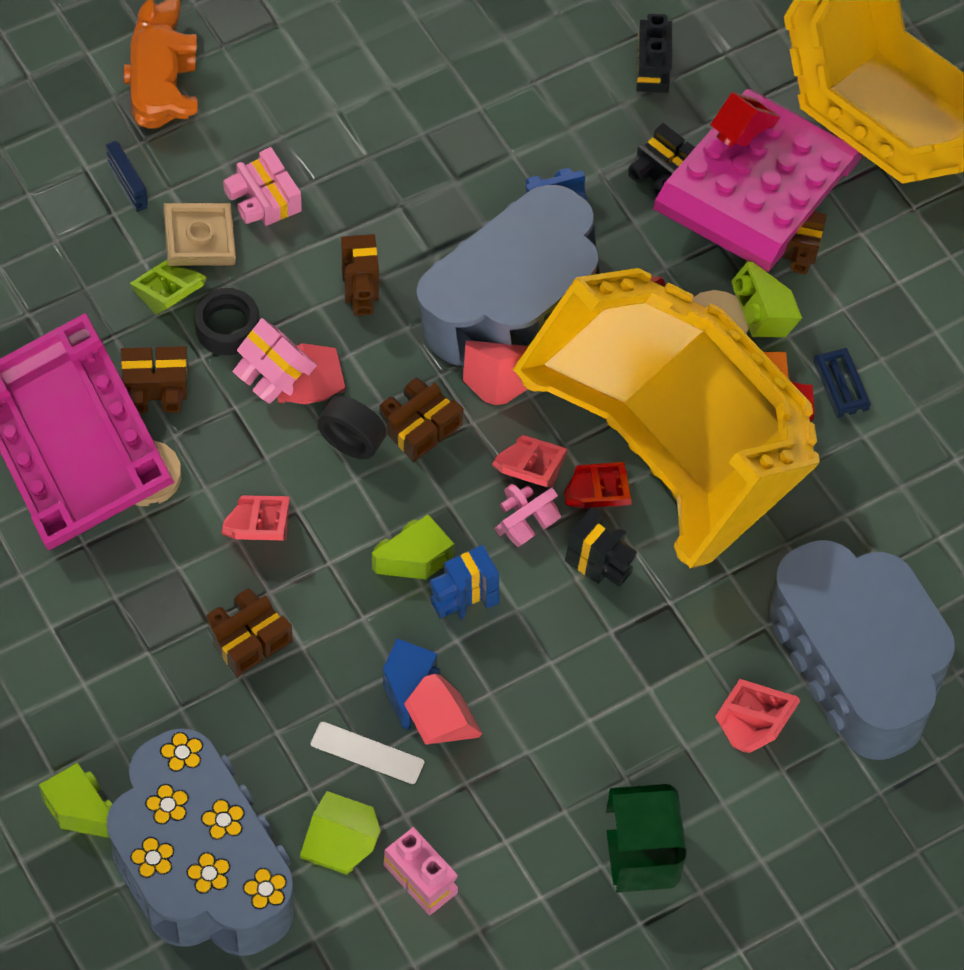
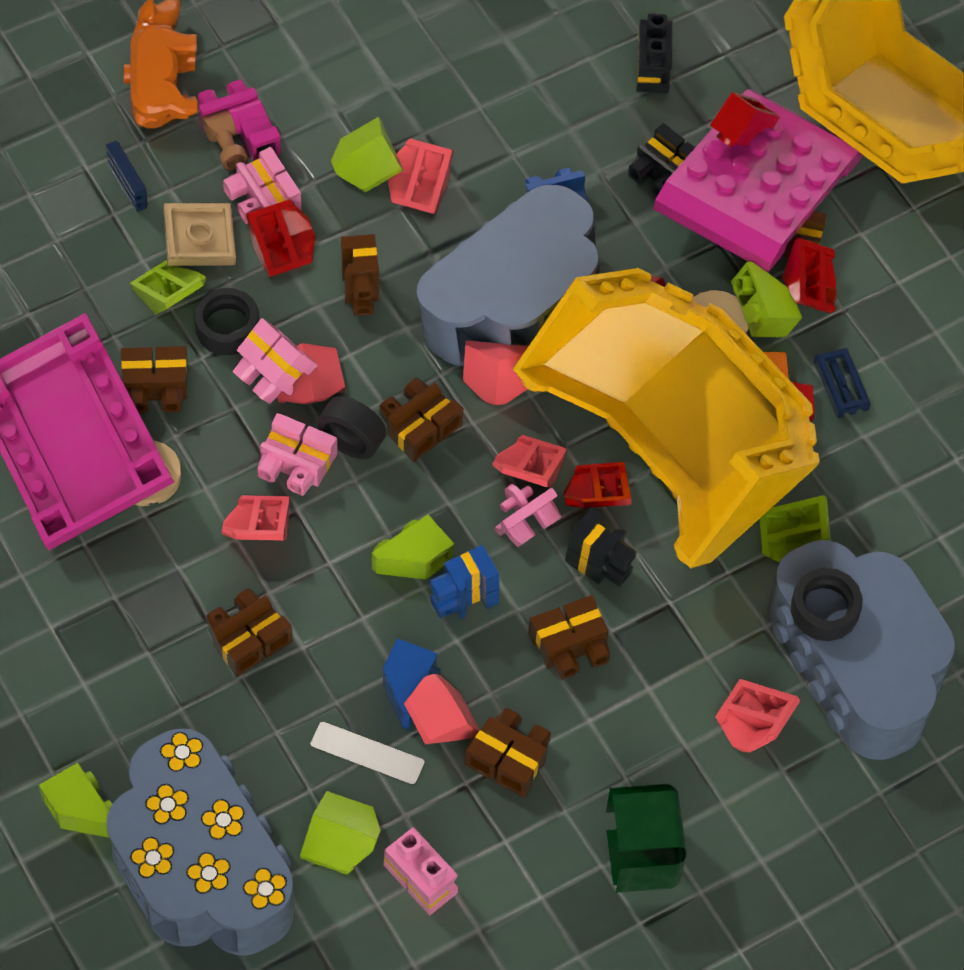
(234, 115): none -> dark pink hips
(281, 237): none -> red slope
(296, 452): none -> bright pink hips
(366, 157): none -> lime slope
(423, 178): none -> coral slope
(507, 753): none -> reddish brown hips
(569, 635): none -> reddish brown hips
(793, 526): none -> lime slope
(811, 275): none -> red slope
(828, 579): none -> black tyre

